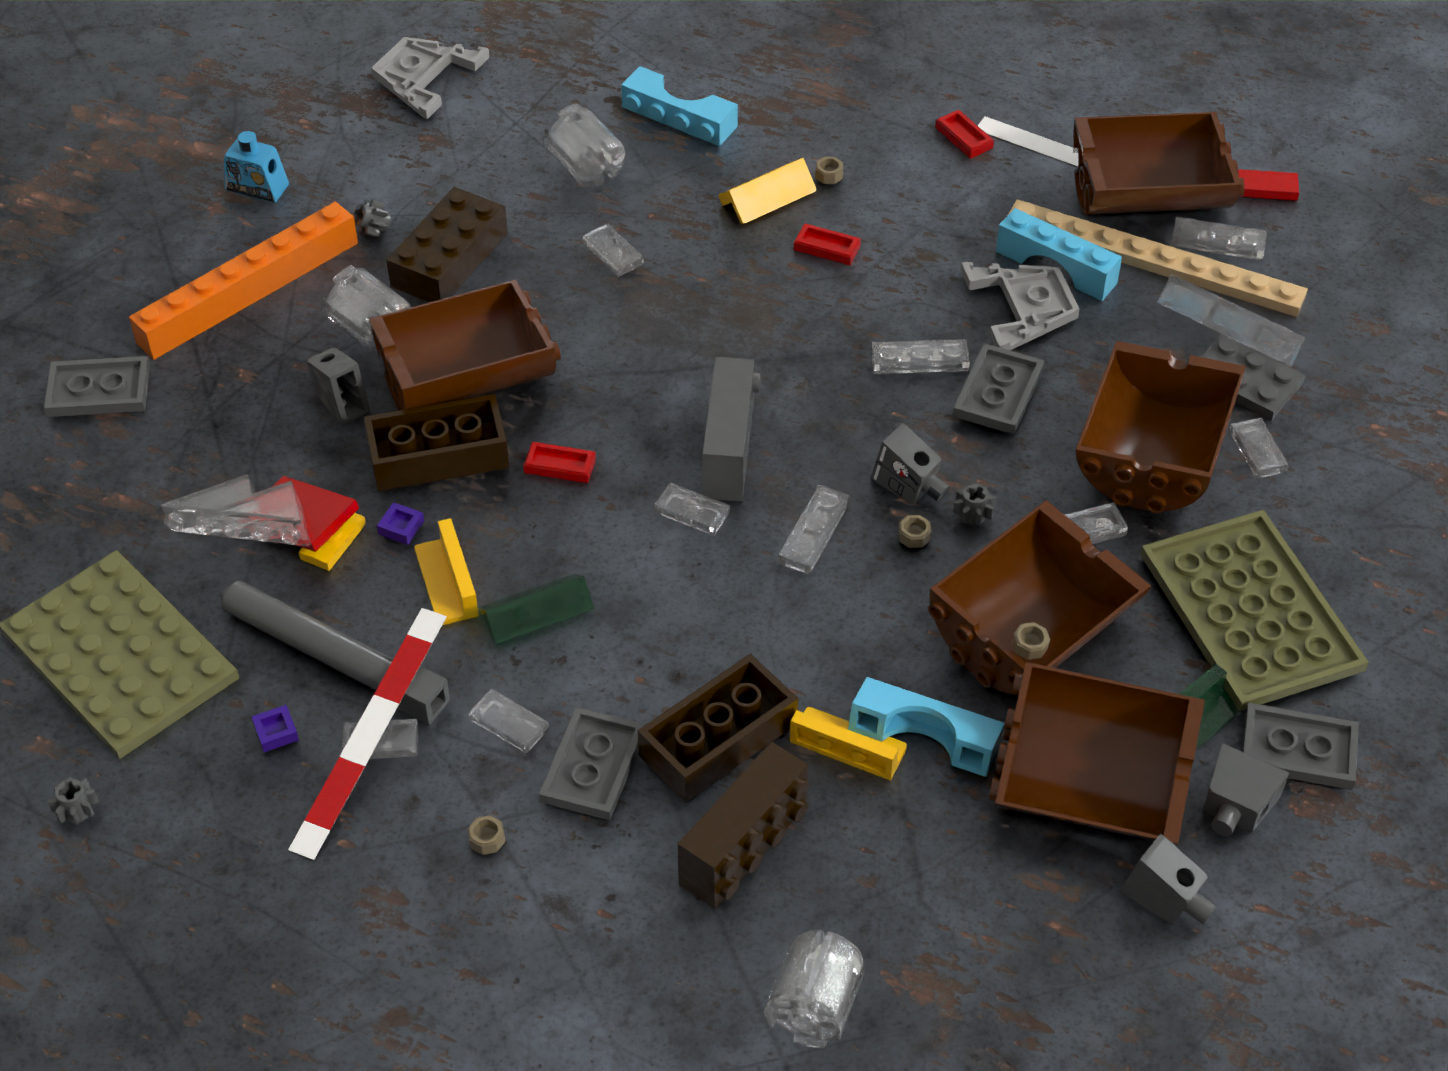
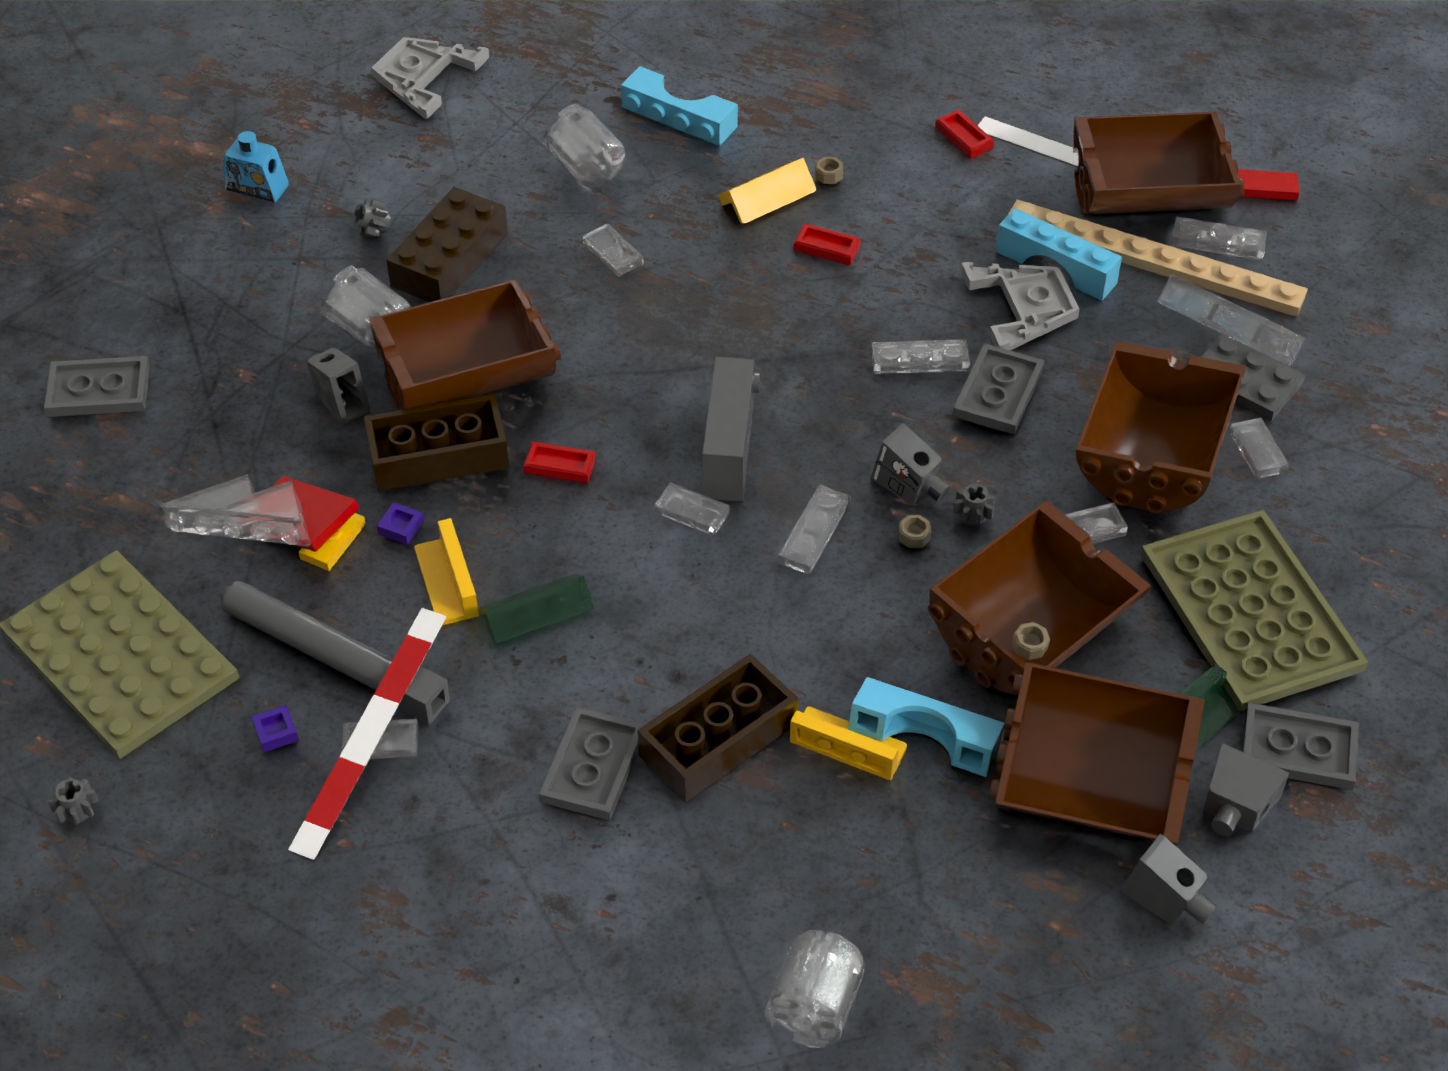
(243, 280): orange brick -> none
(486, 834): dark tan tile -> none
(509, 720): clear plate -> none
(743, 825): dark brown brick -> none

